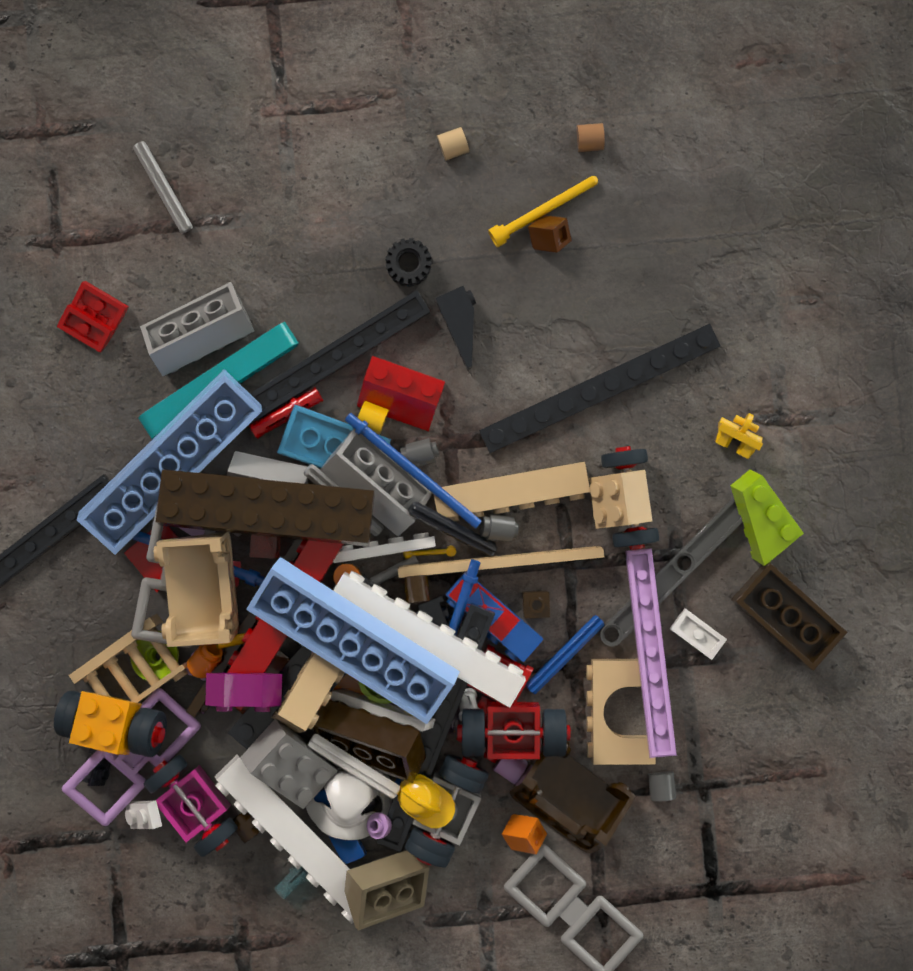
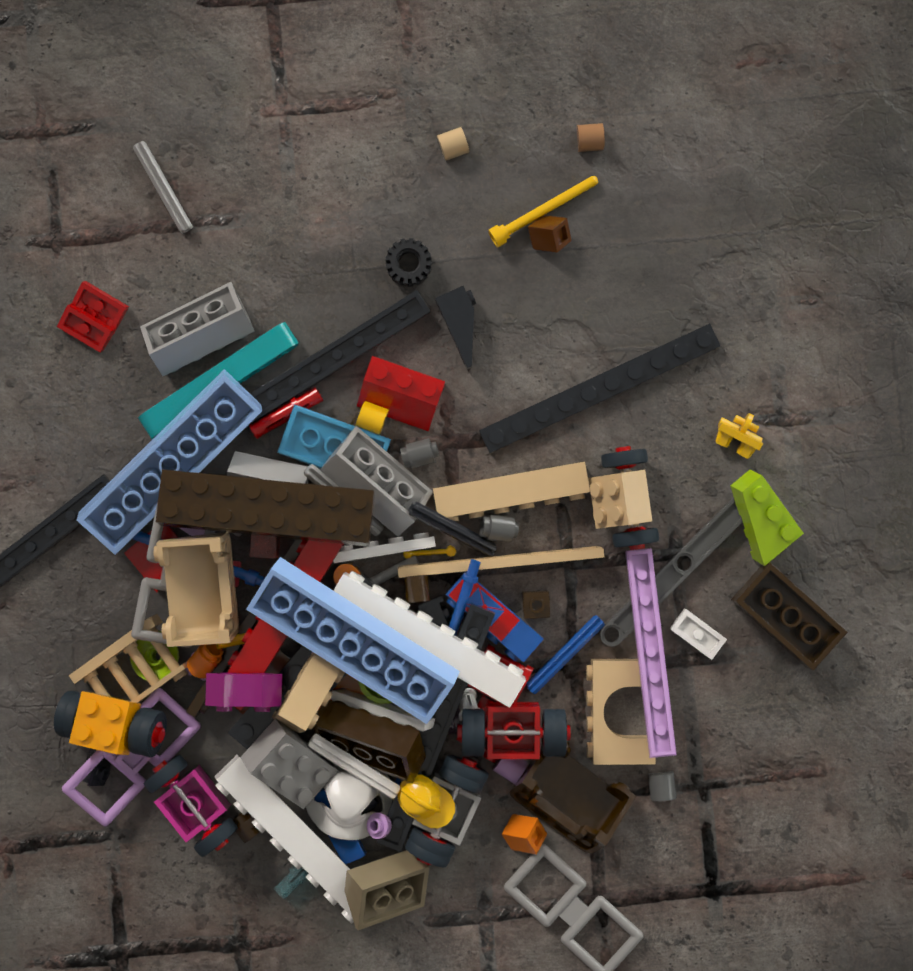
(143, 815): white plate -> none
(409, 467): blue bar -> none

